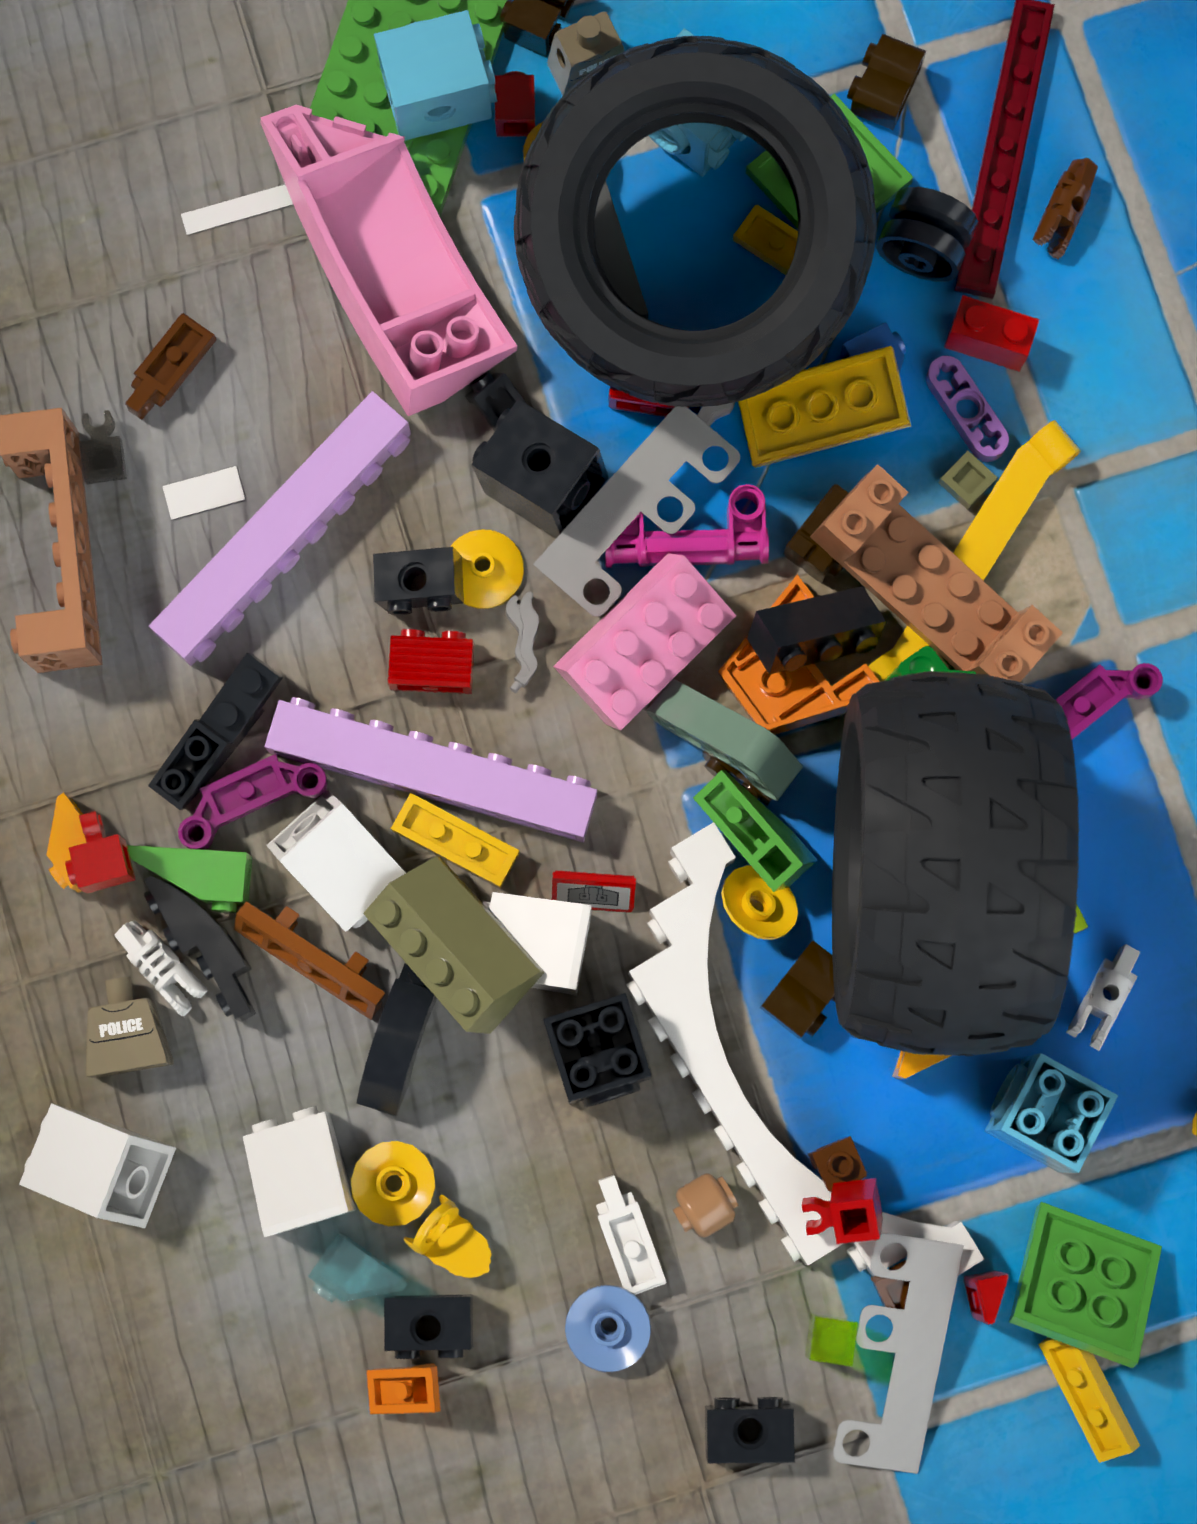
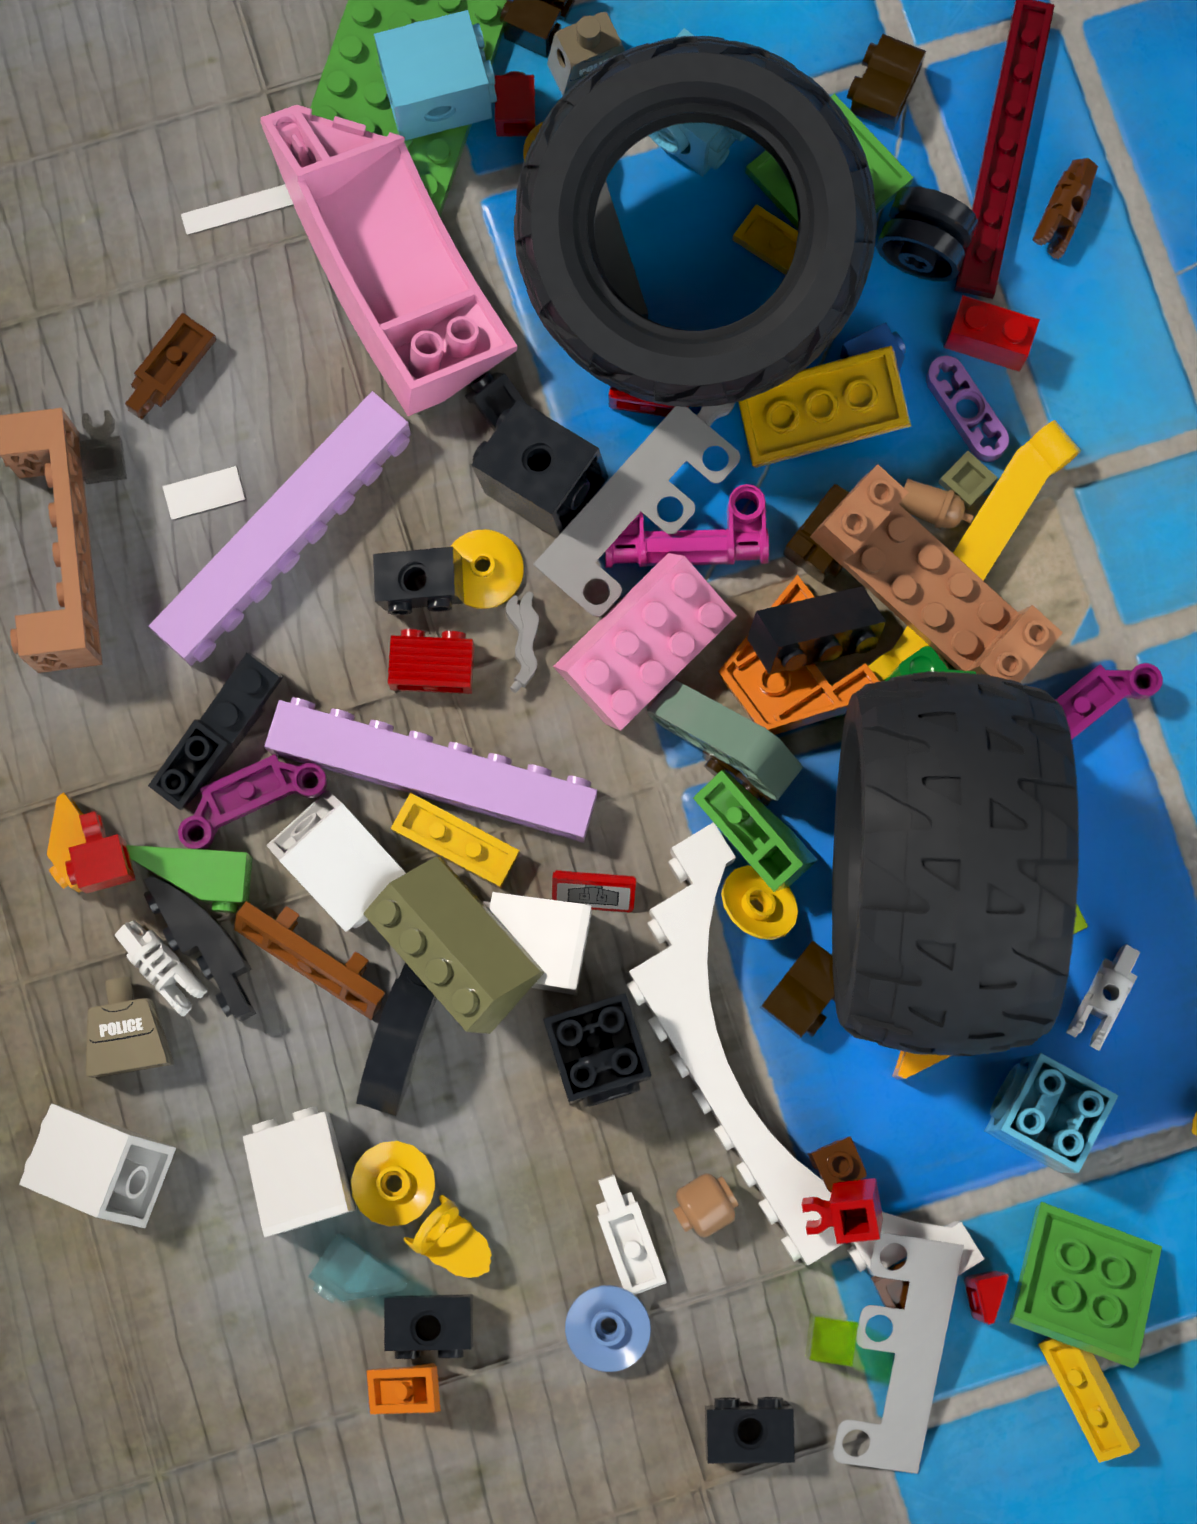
(934, 505): none -> medium nougat piece

